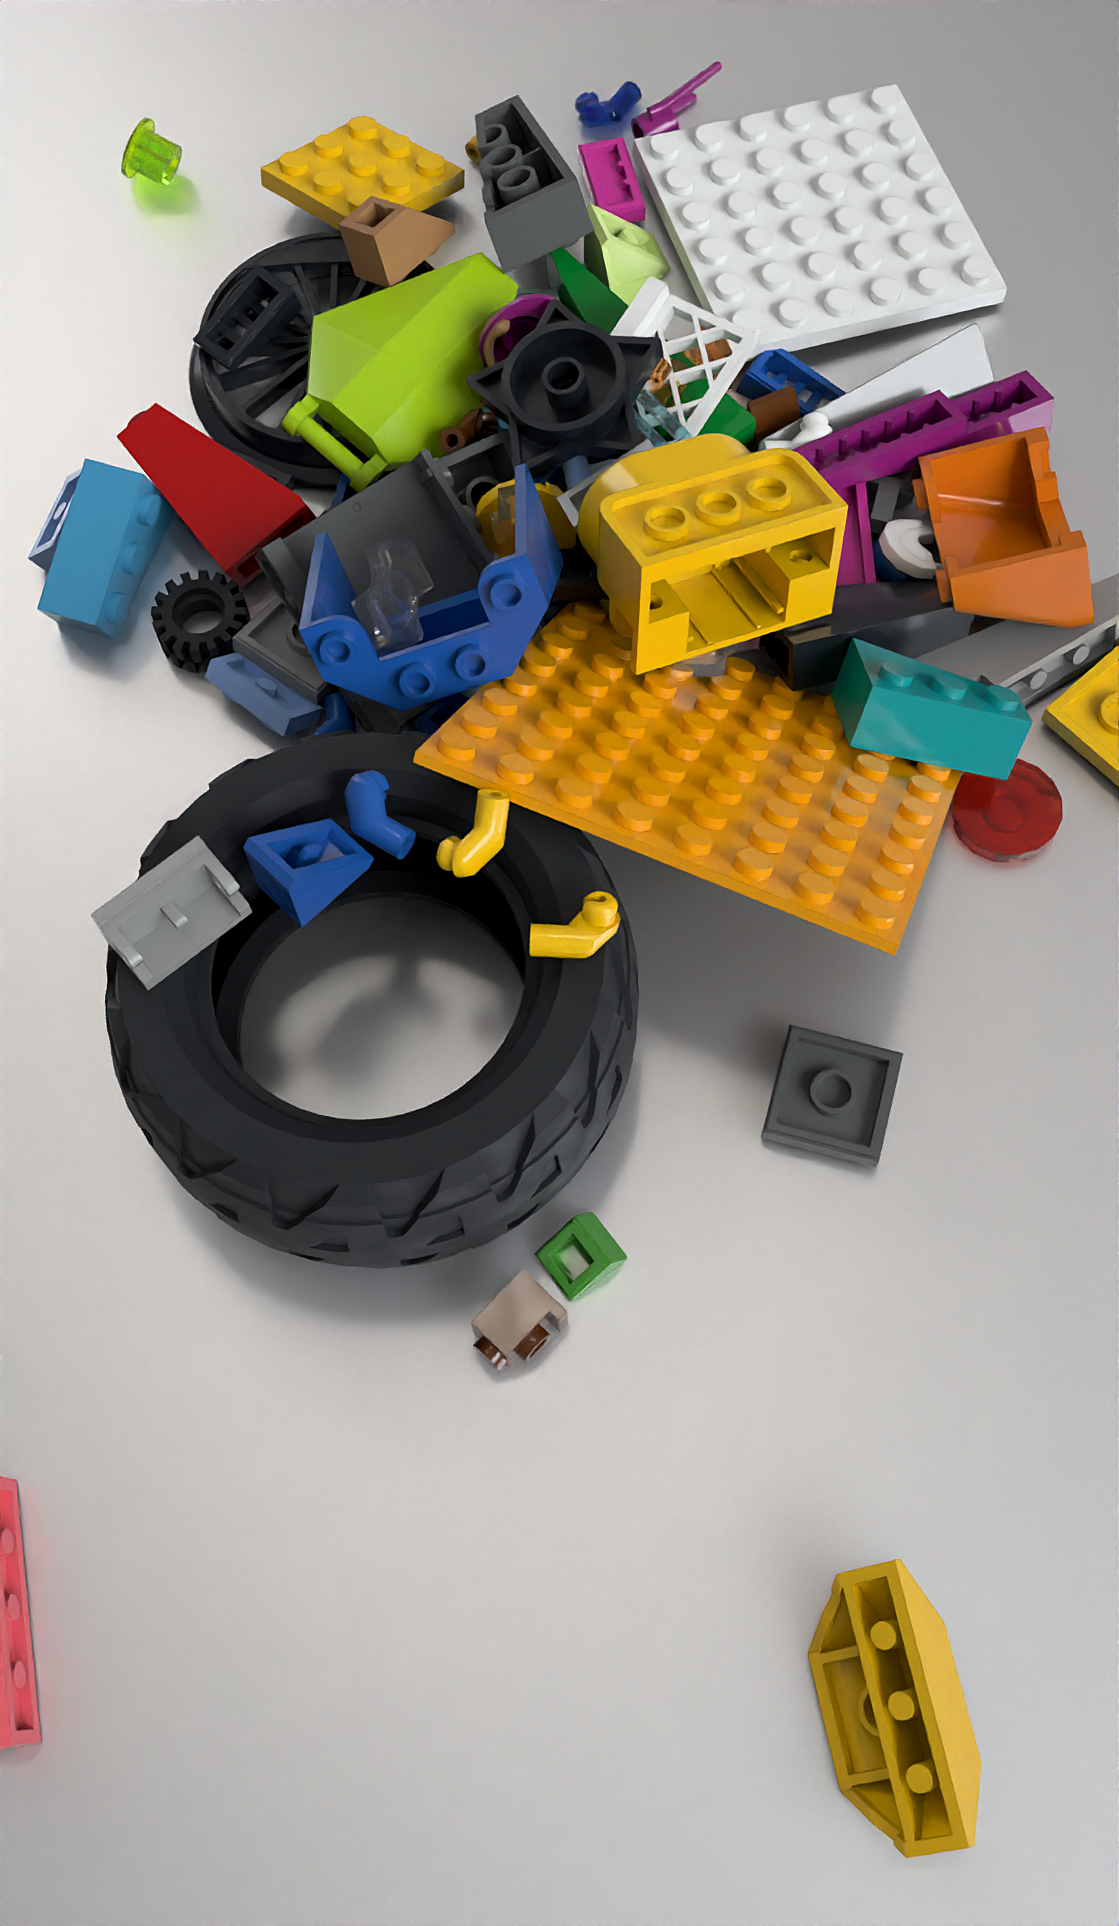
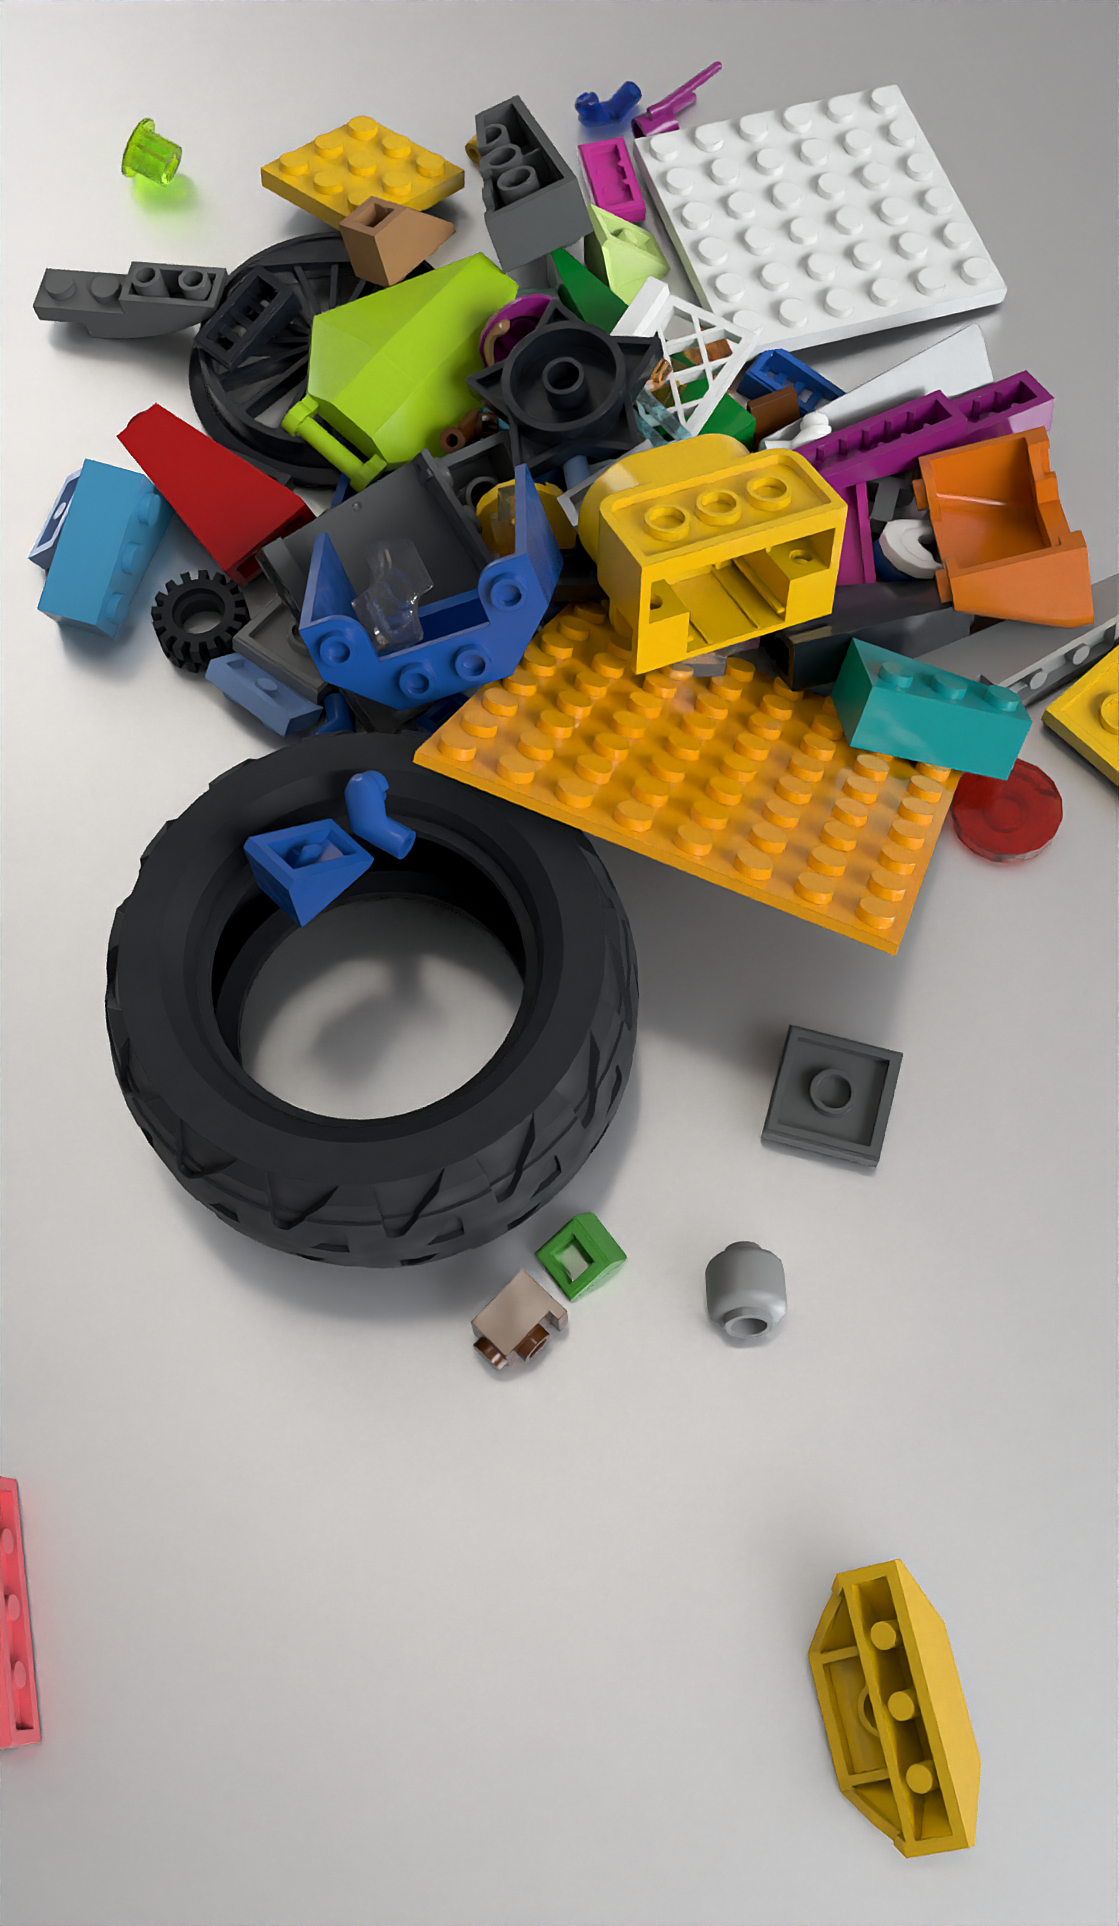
(132, 305): none -> dark grey slope
(172, 913): light grey hinge -> none
(483, 842): yellow arm -> none
(583, 934): yellow arm -> none
(746, 1289): none -> light grey head

